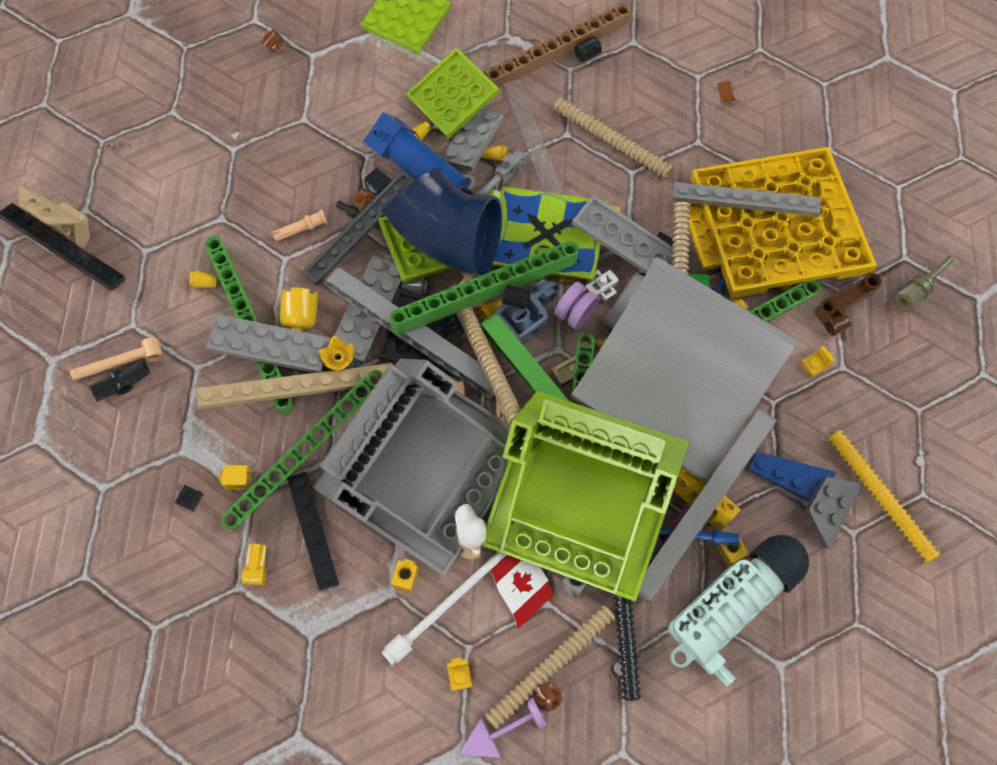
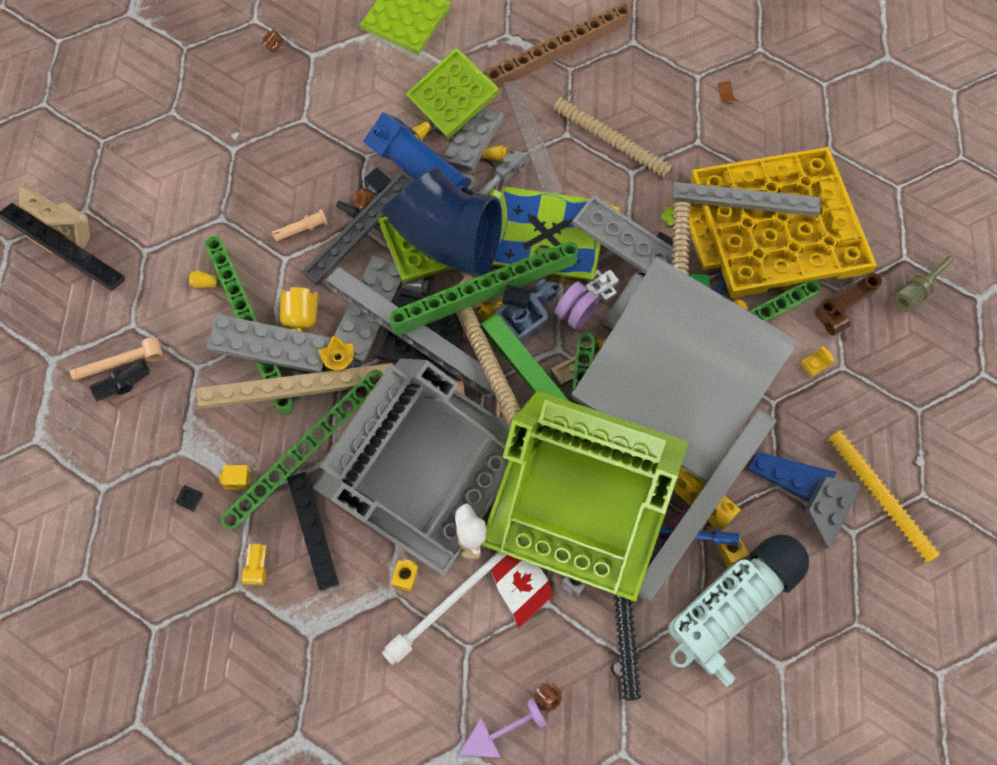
(459, 674): yellow bracket -> none
(550, 666): tan piece -> none
(588, 49): black piece -> none
(668, 216): none -> lime plant

